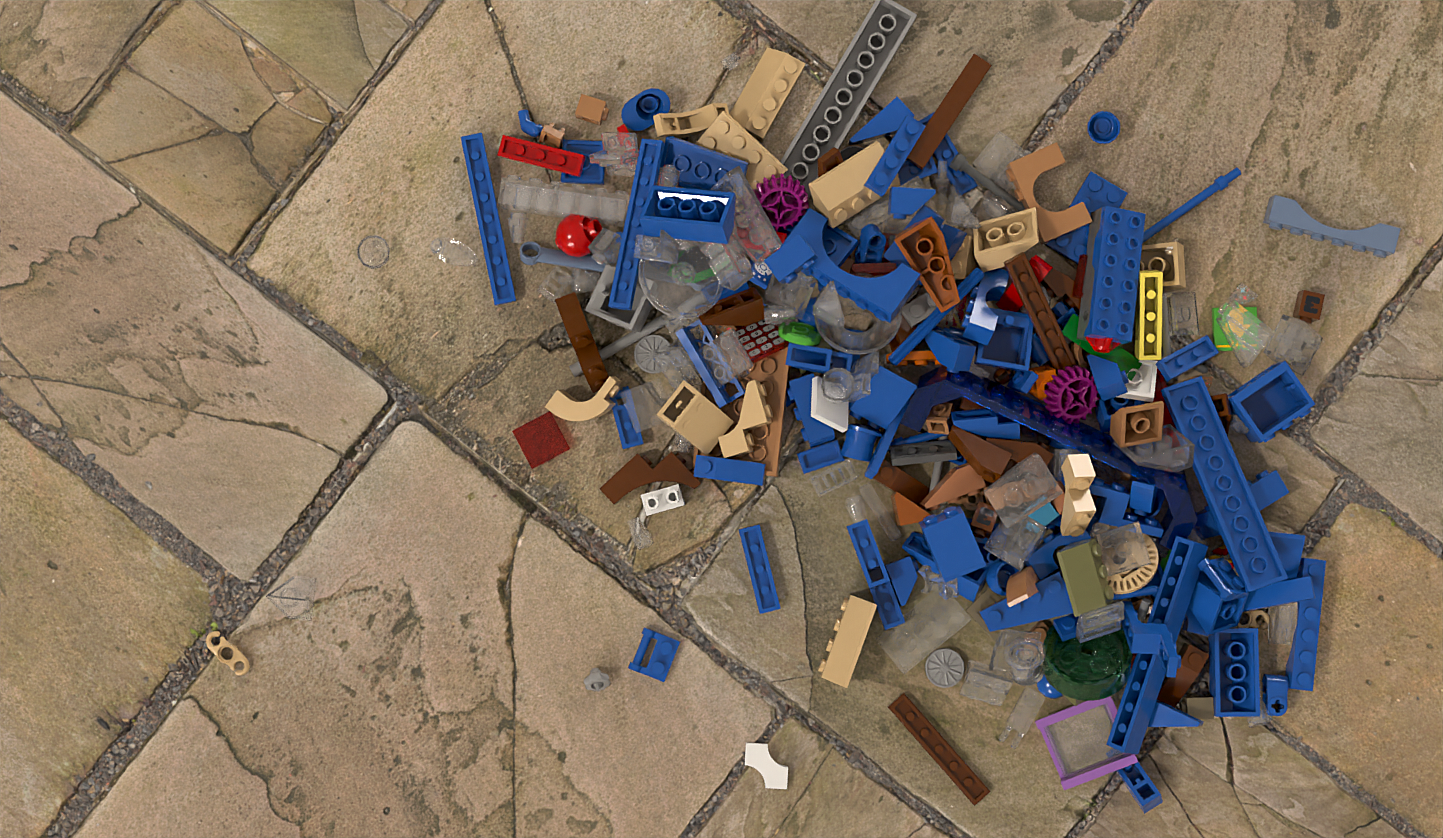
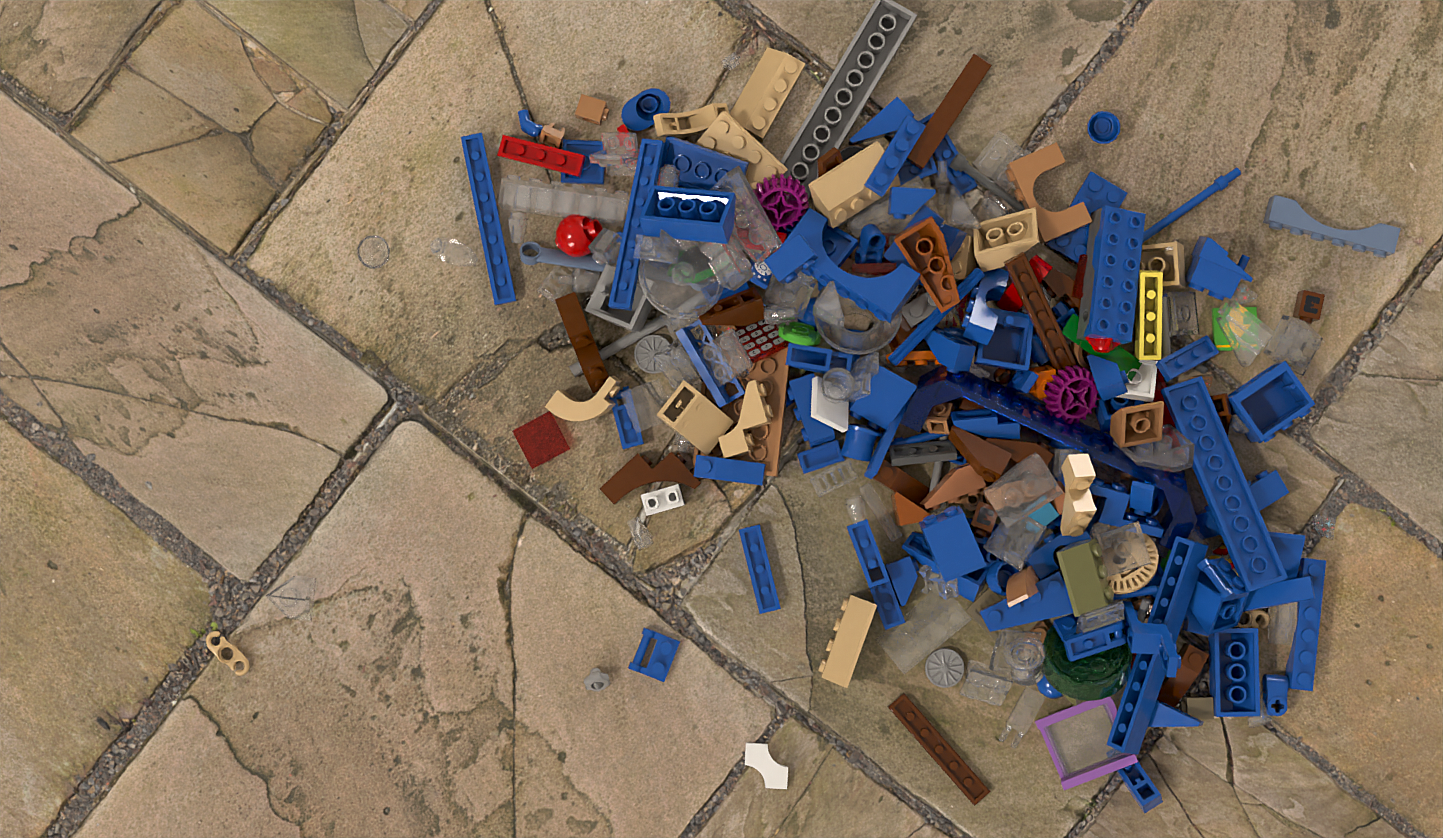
(1094, 641): none -> blue plate
(1214, 270): none -> blue piece
(1324, 526): none -> clear tile

